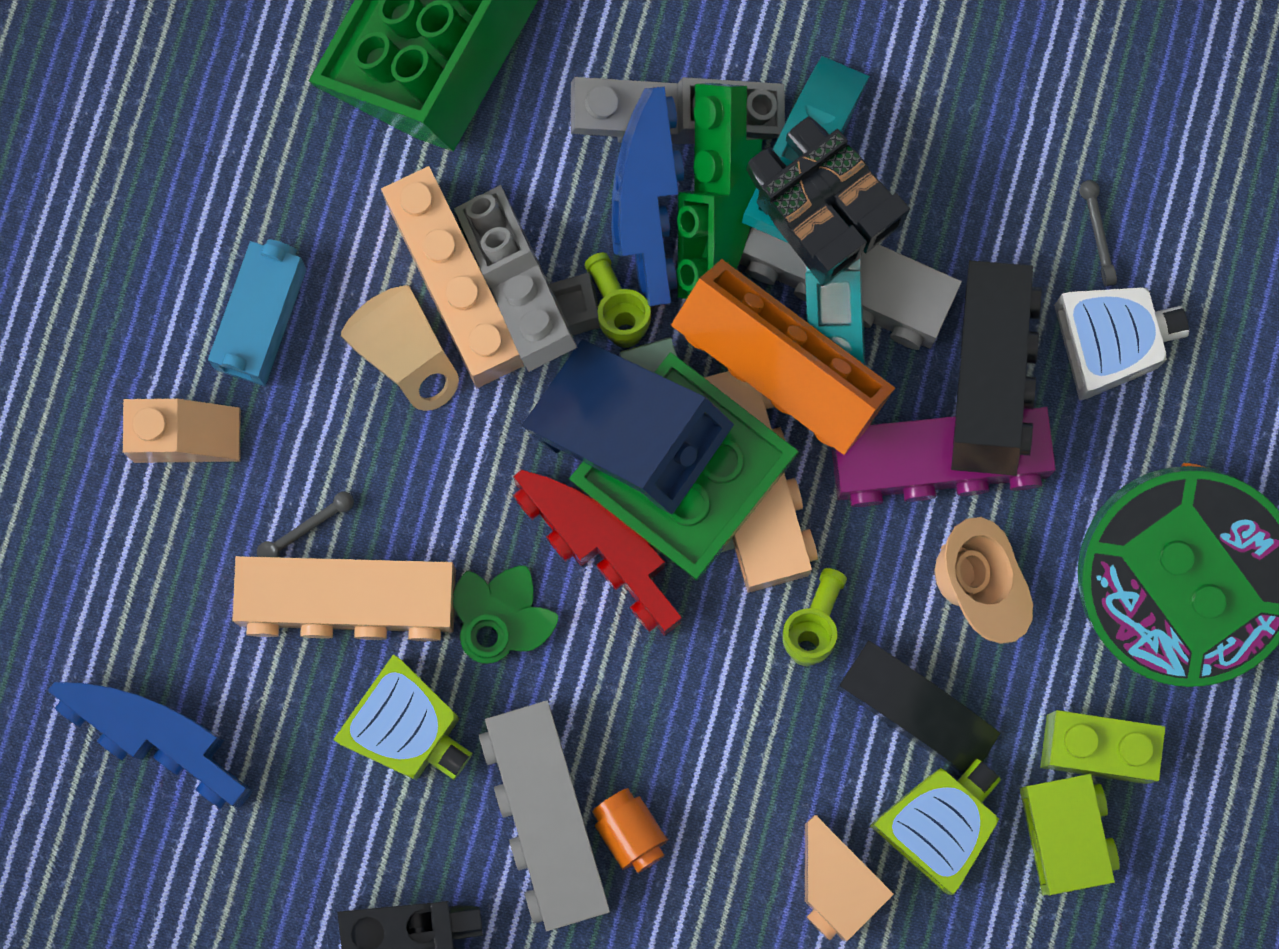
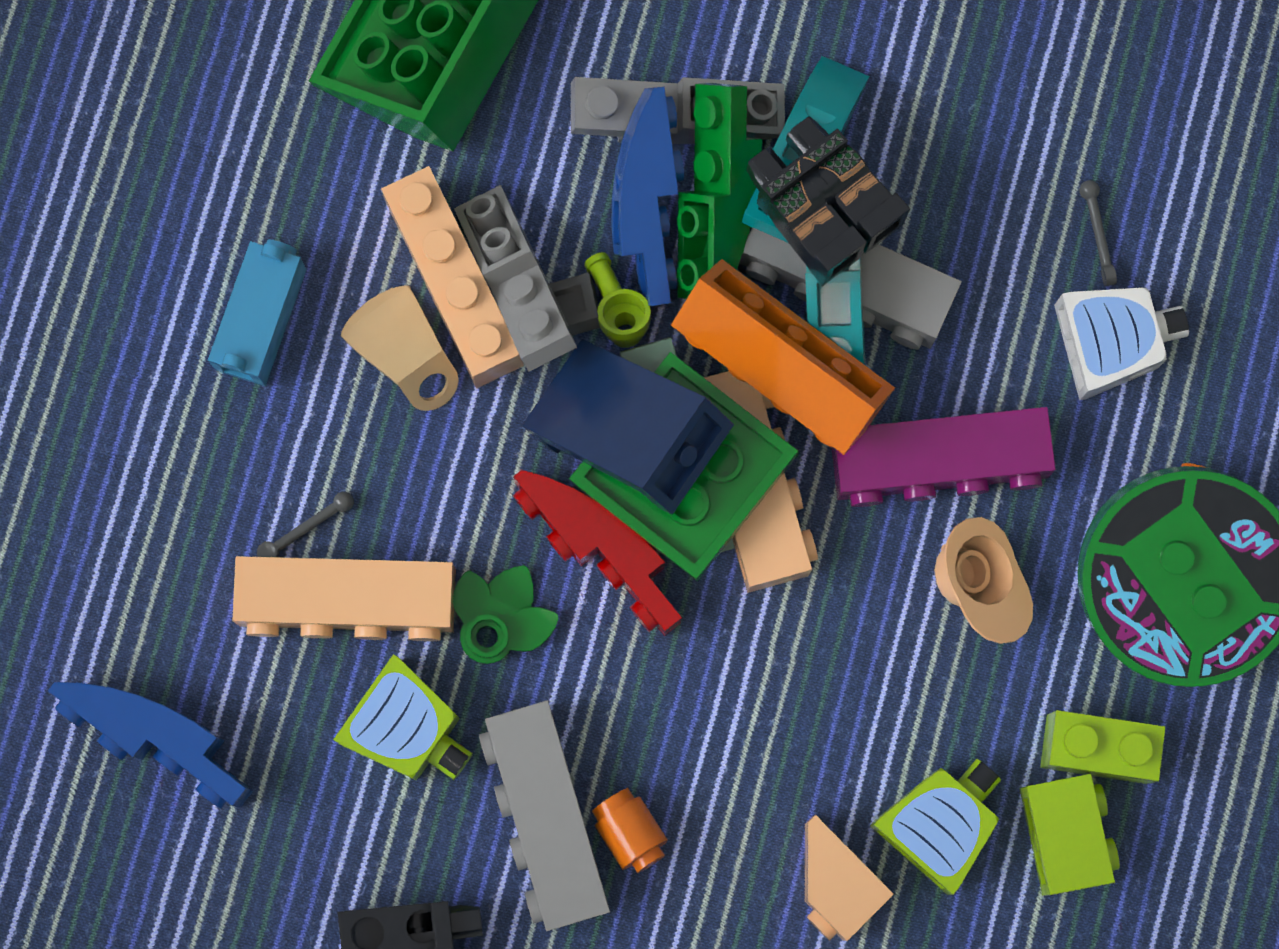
(180, 431): light nougat slope -> none
(815, 622): lime bar -> none
(917, 708): black slope -> none
(993, 368): black brick -> none

